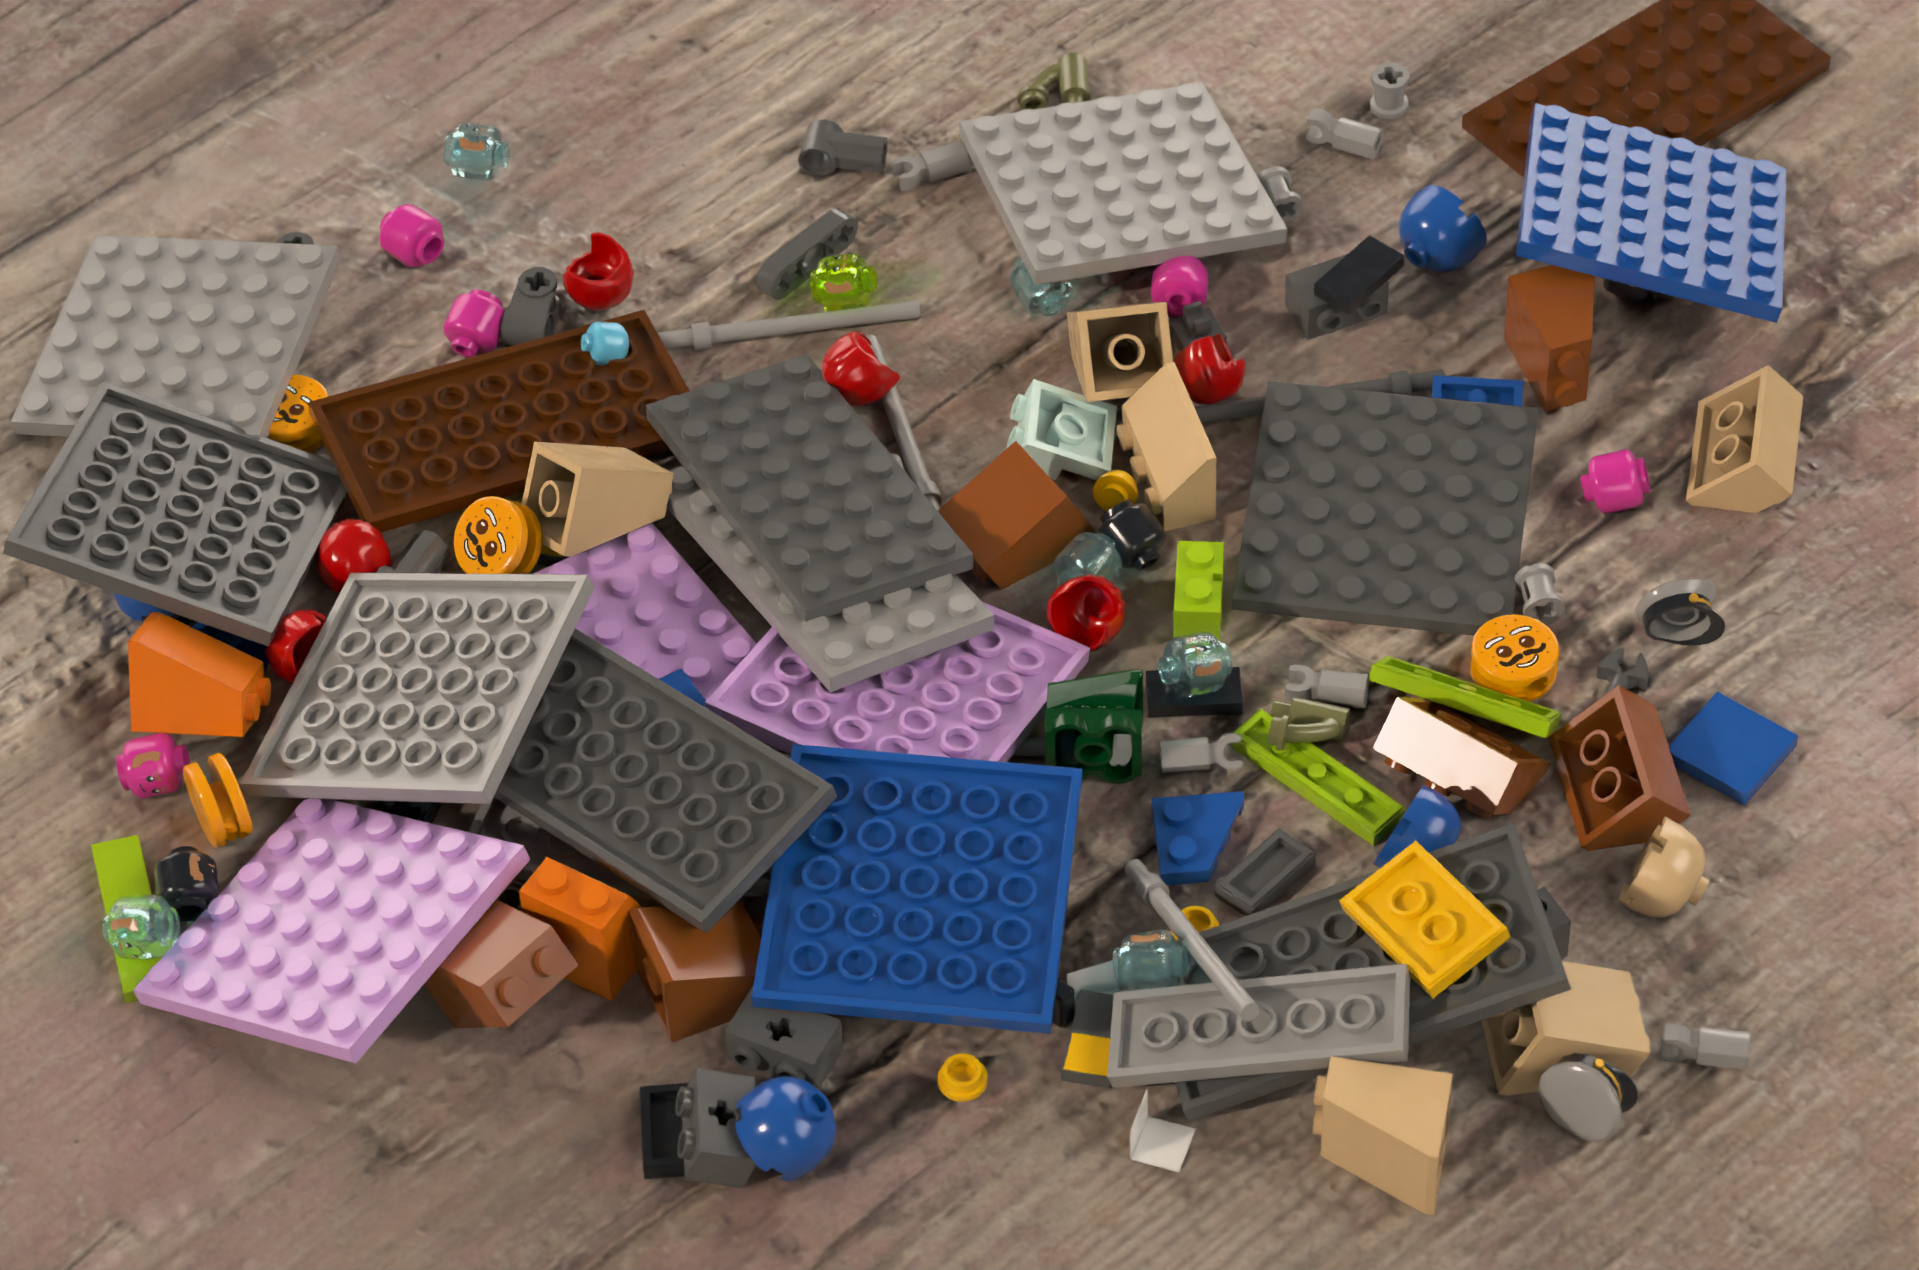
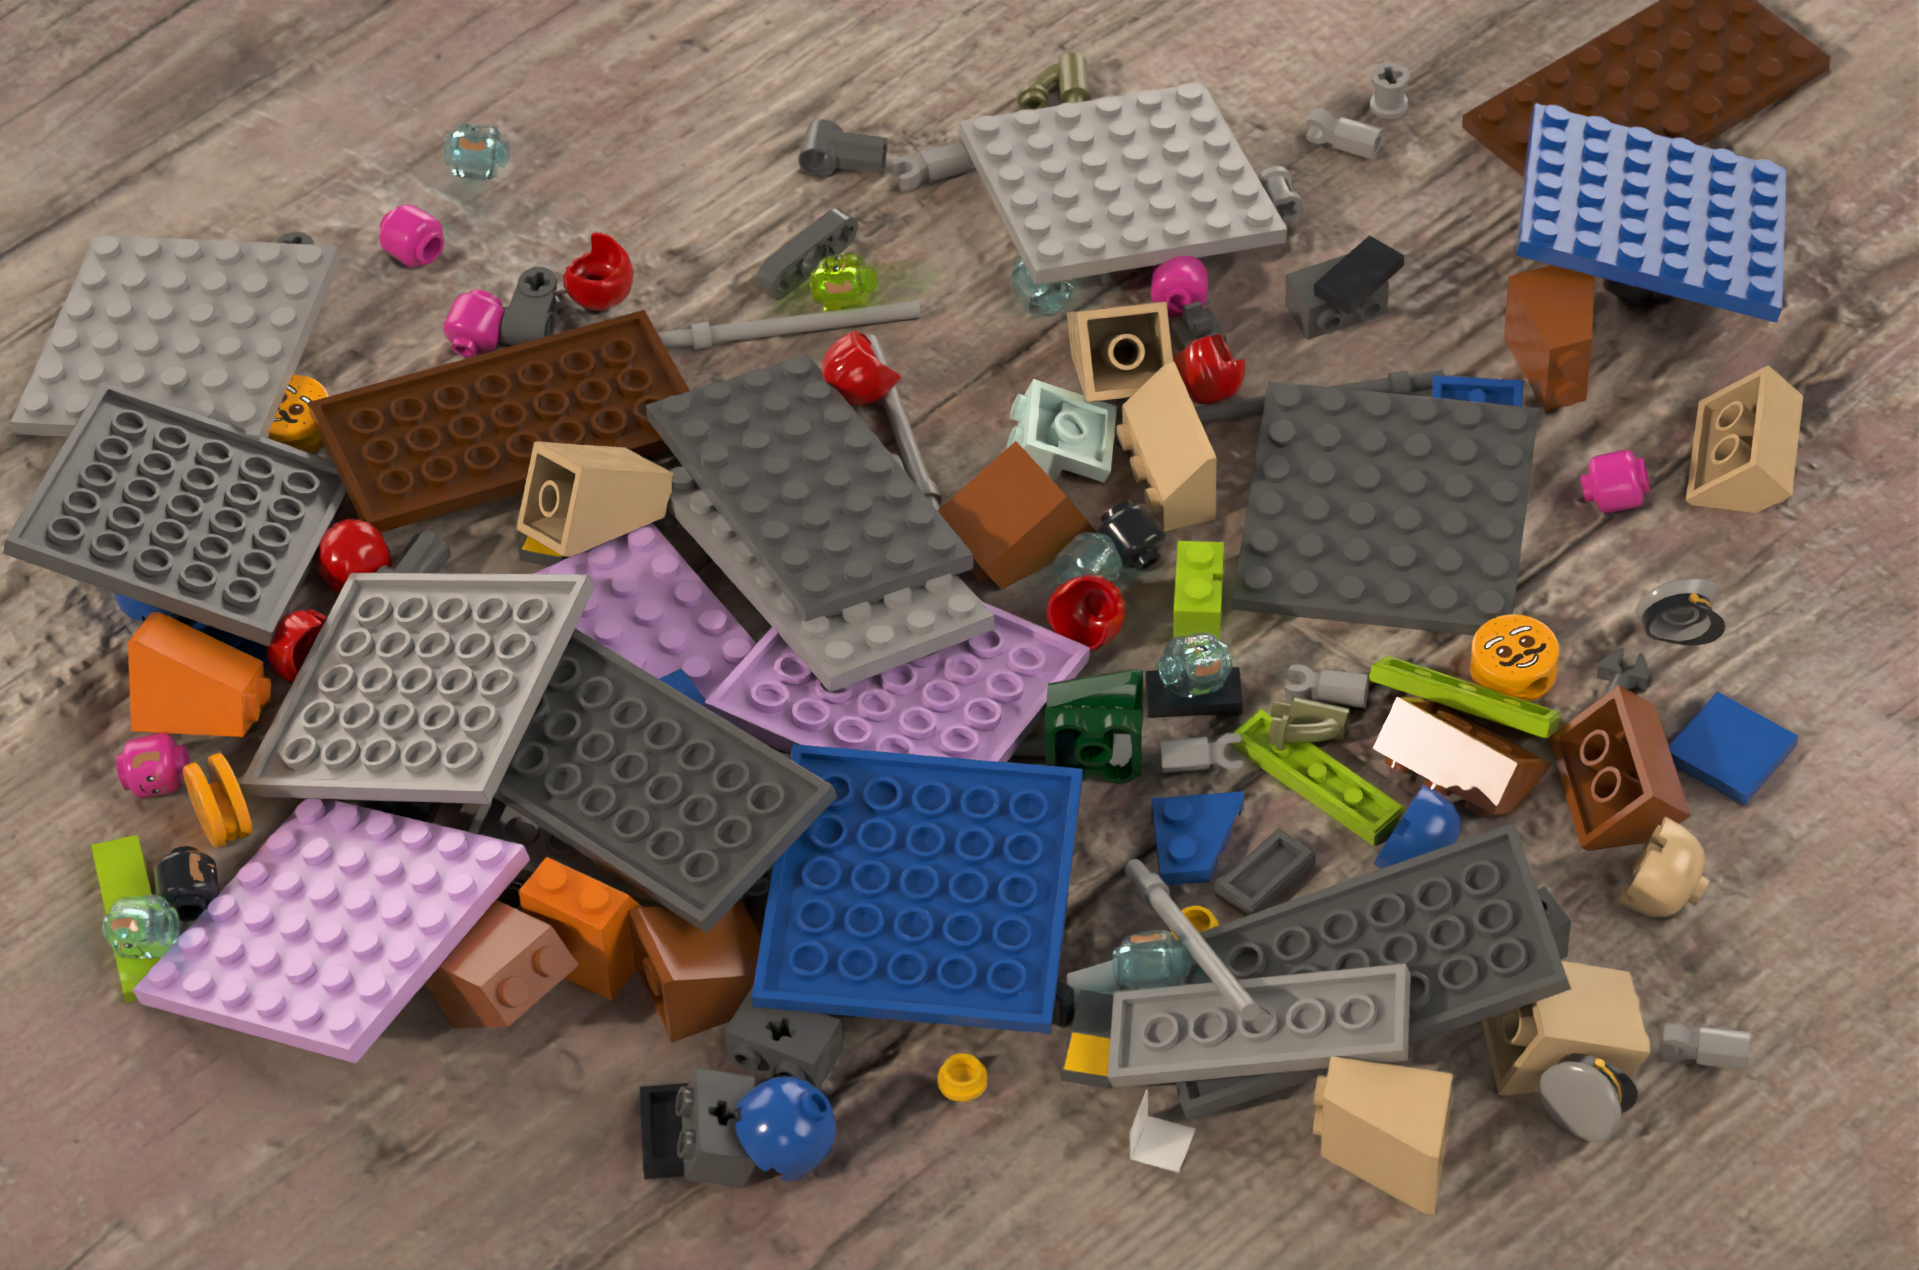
(497, 537): light orange head -> none
(605, 342): medium azure piece -> none
(1114, 488): yellow plate -> none
(1425, 919): yellow tile -> none
(1438, 232): blue cylinder -> none
(1539, 594): light grey bush -> none

